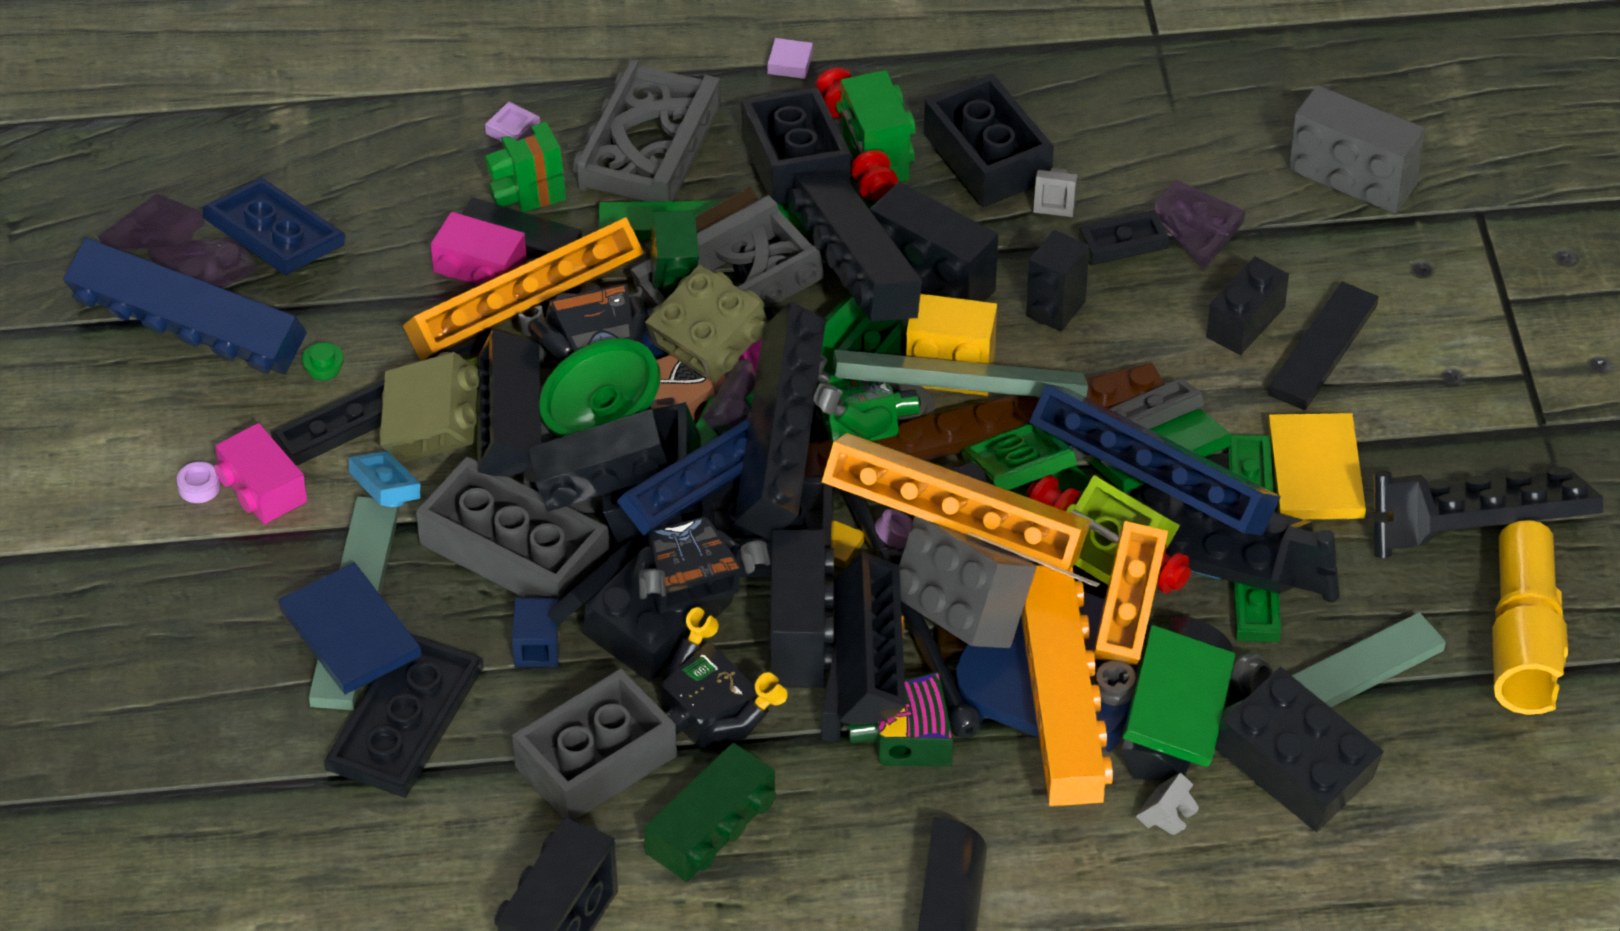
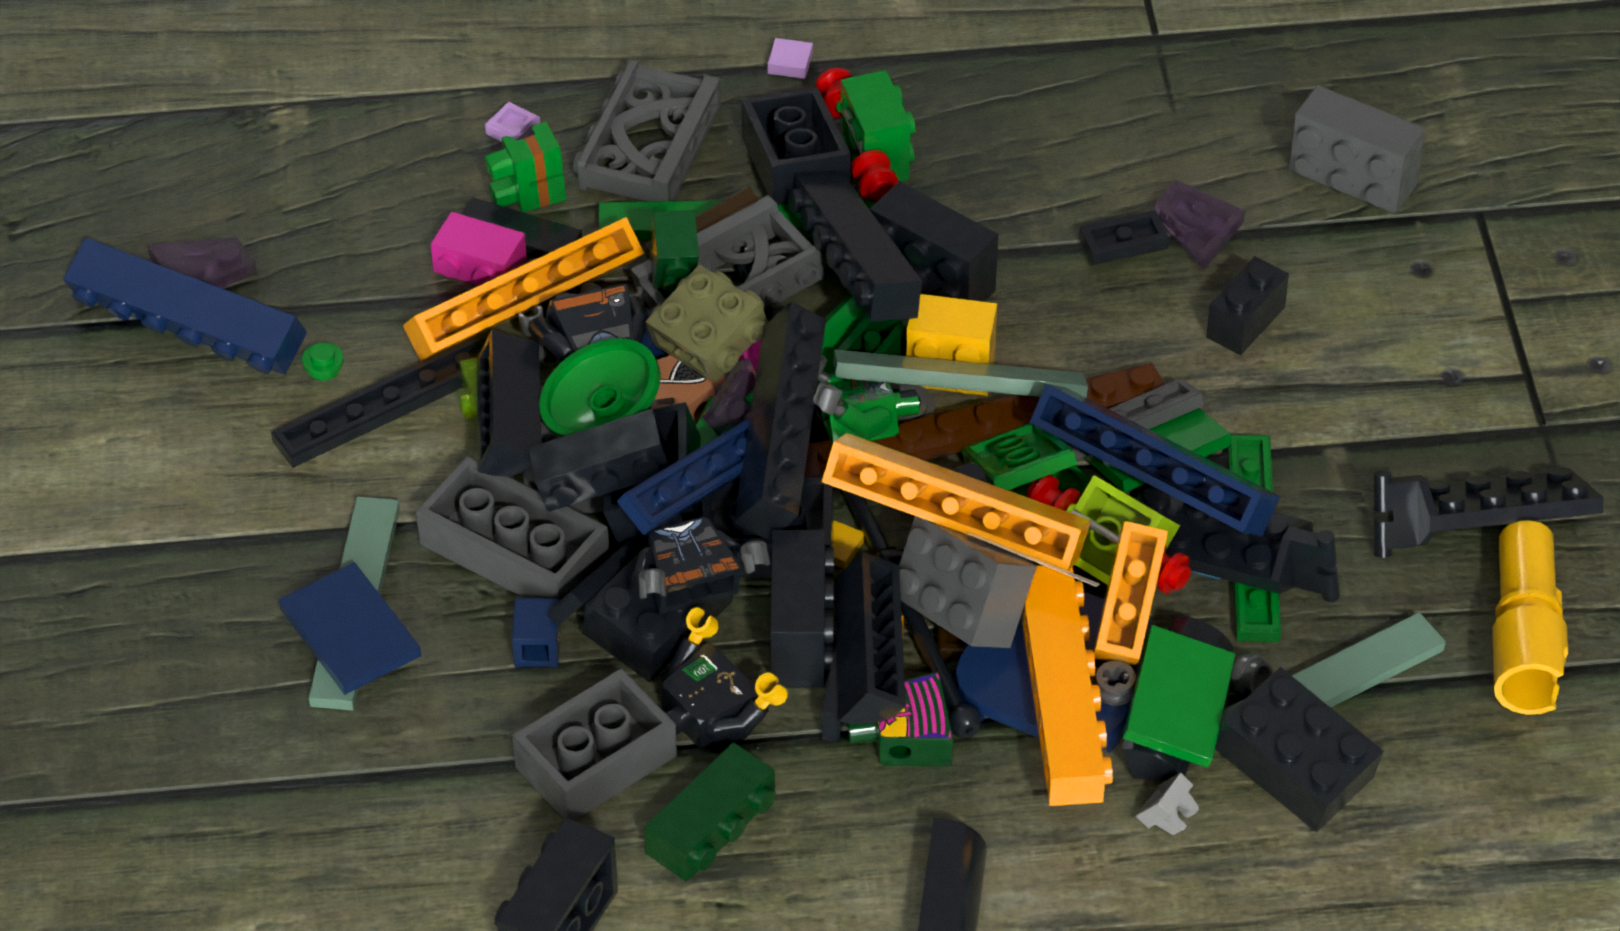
(154, 225): clear purple wing -> none
(198, 482): lavender tile -> none
(260, 474): dark pink brick -> none
(273, 226): dark blue tile -> none
(384, 478): dark azure plate -> none
(404, 718): black tile -> none
(429, 407): olive brick -> none
(894, 528): lavender tile -> none
(987, 139): black brick -> none
(1055, 192): light grey tile -> none
(1057, 280): black brick -> none
(1316, 466): yellow tile -> none
(1323, 345): black tile -> none

